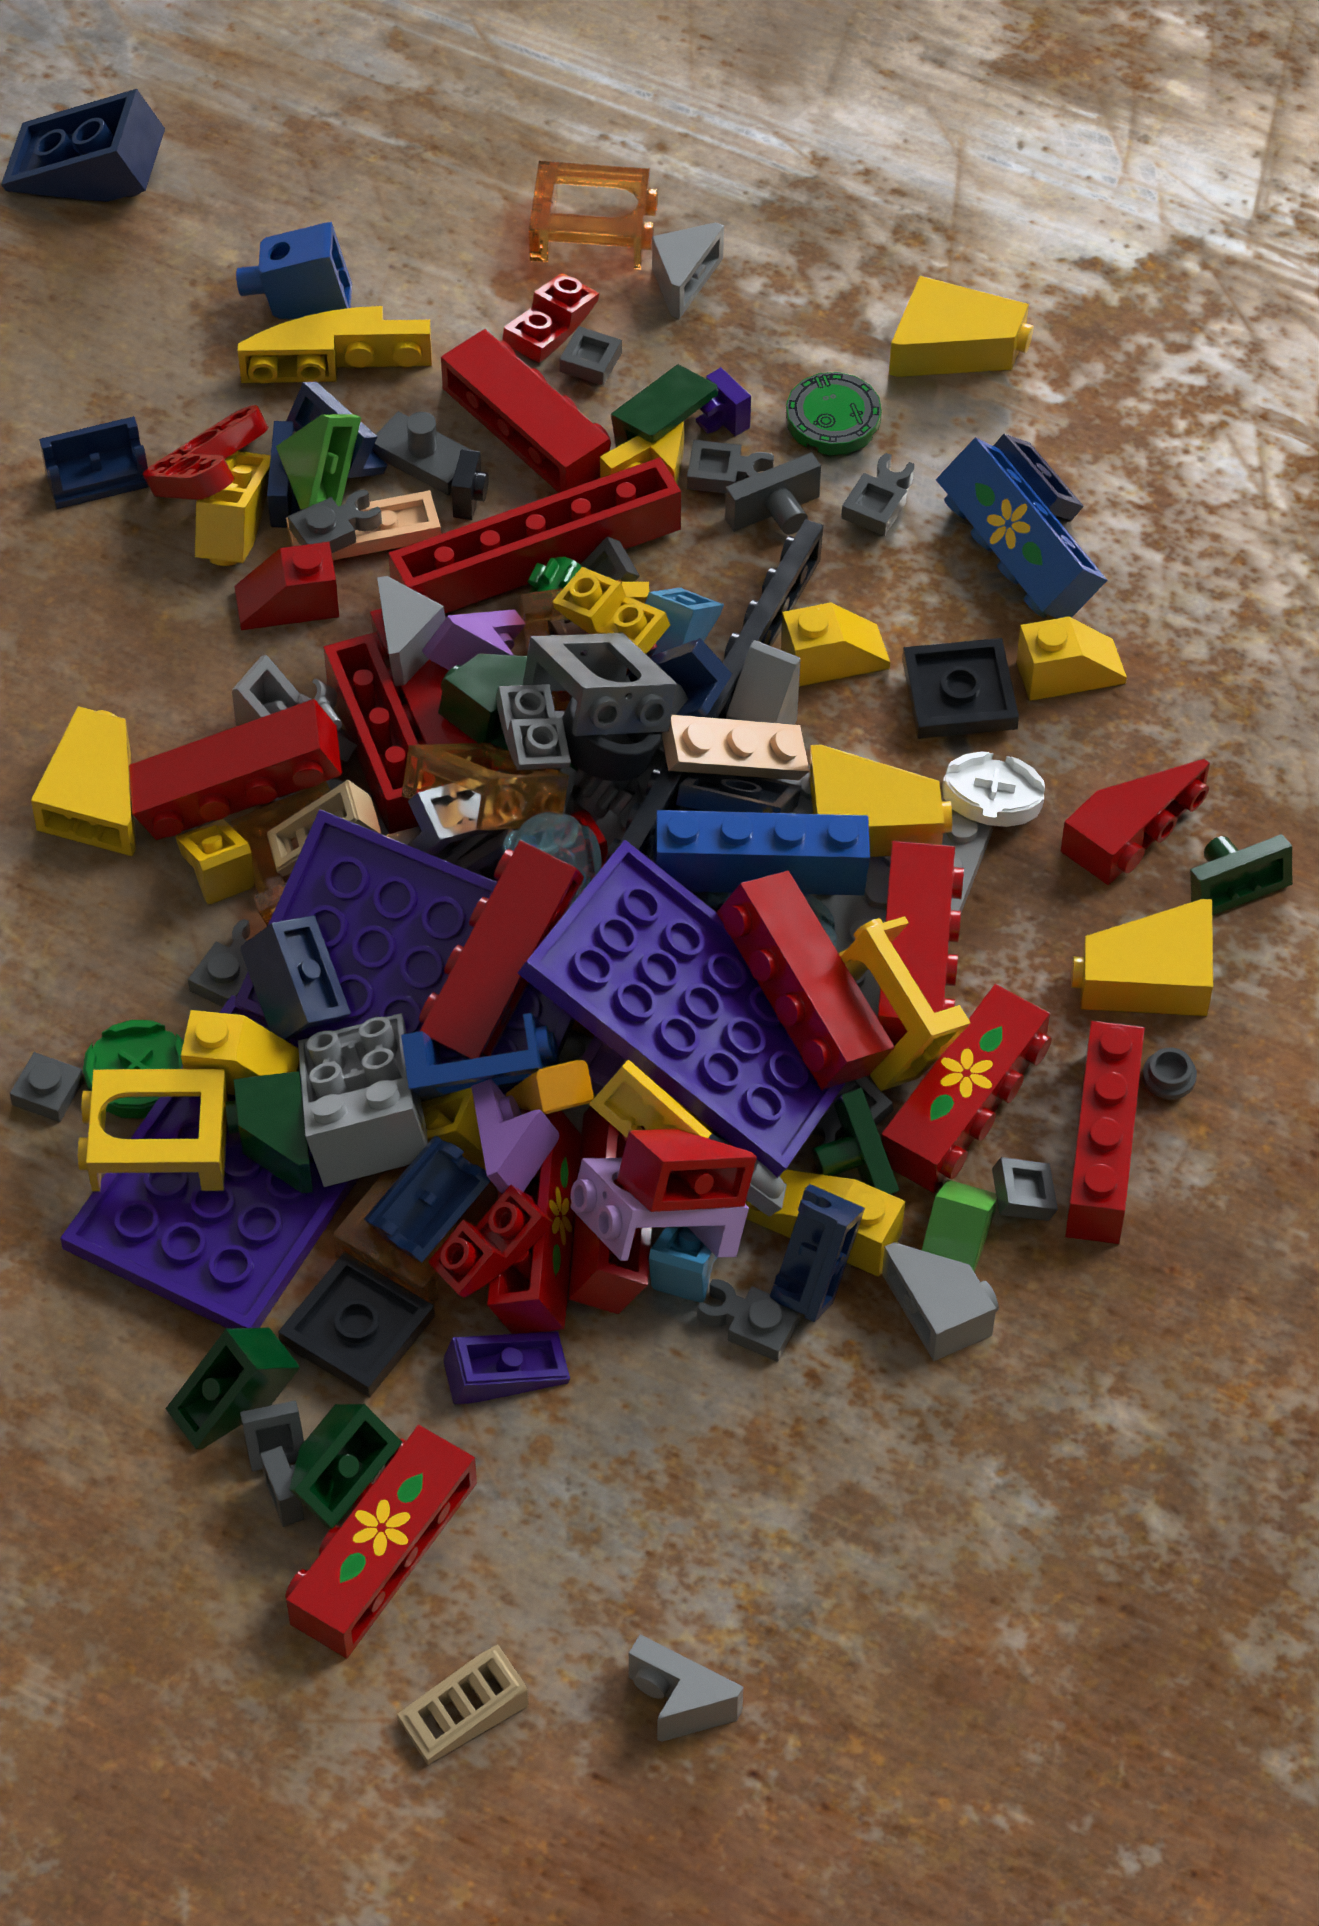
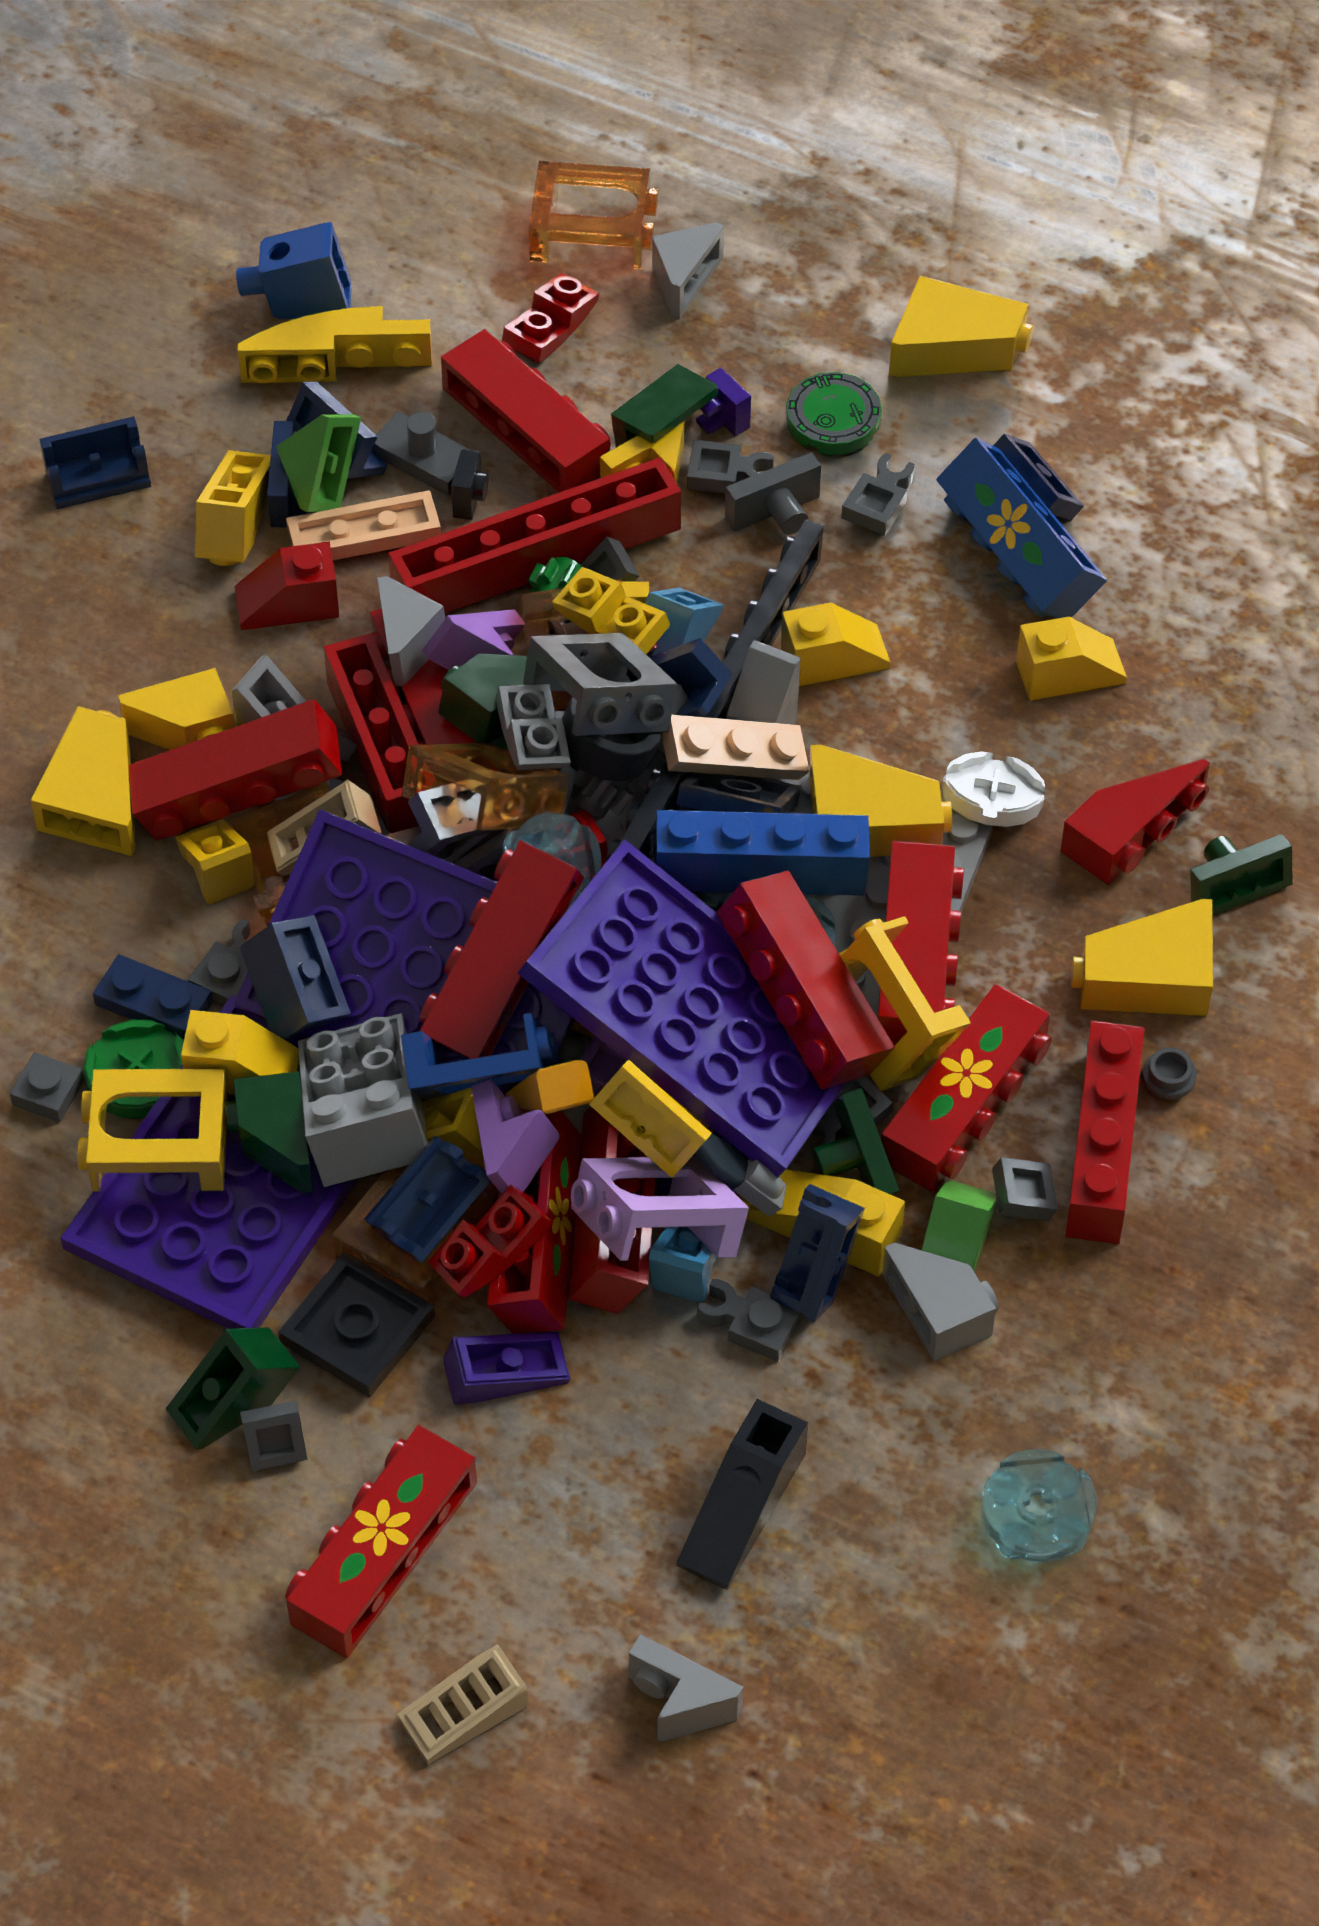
(87, 150): dark blue slope -> none
(150, 994): none -> dark blue plate
(178, 710): none -> yellow slope
(200, 465): red beam -> none
(278, 1479): dark grey plate -> none
(326, 698): light grey hand -> none
(335, 523): dark grey plate -> none
(341, 1460): dark green slope -> none
(590, 355): dark grey plate -> none
(684, 1171): red slope -> none
(744, 1493): none -> black slope
(960, 688): black plate -> none
(1038, 1536): none -> clear light blue plate

